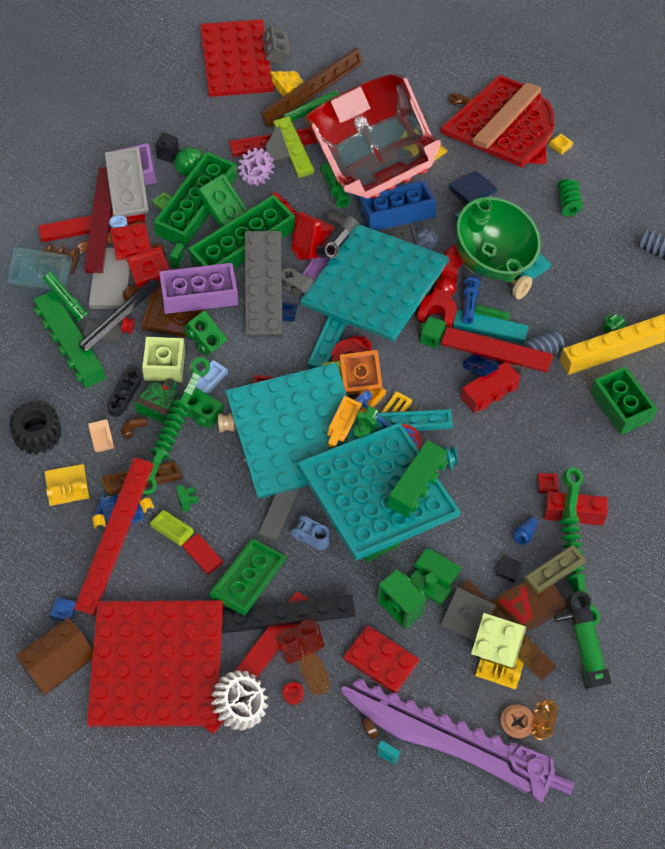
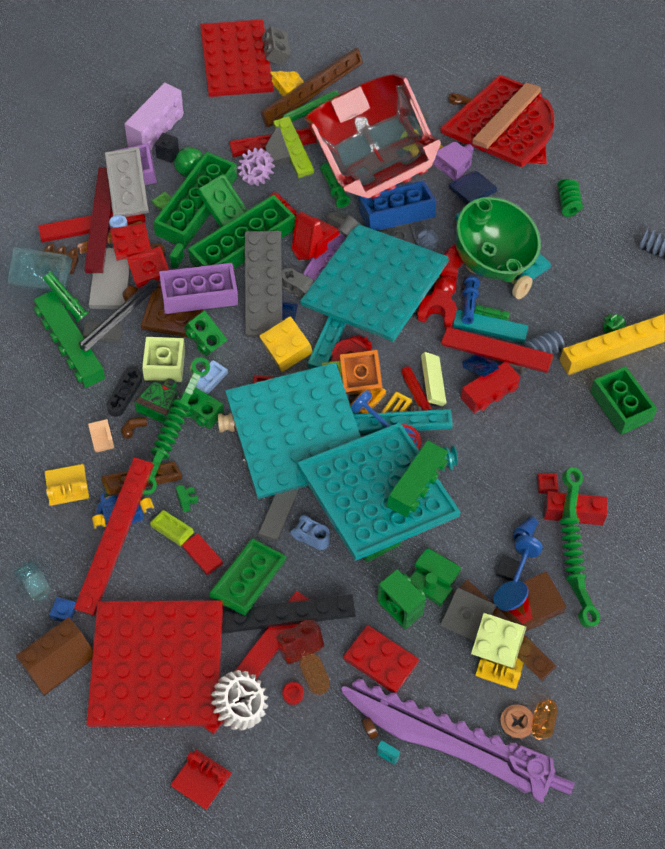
(33, 581): none -> clear light blue slope
(38, 440): black tyre -> none
(127, 325): red bush -> none
(155, 116): none -> lavender brick
(201, 779): none -> red hinge
(286, 344): none -> yellow brick
(333, 243): black piece -> none
(343, 421): light orange hinge -> none
(366, 422): green hips -> none
(415, 388): none -> red axle
(432, 332): green brick -> none
(433, 379): none -> yellowish green tile
(454, 159): none -> medium lavender torso
(515, 592): none -> blue piece
(554, 569): olive tile -> none
(561, 143): yellow tile -> none
(587, 640): piece -> none

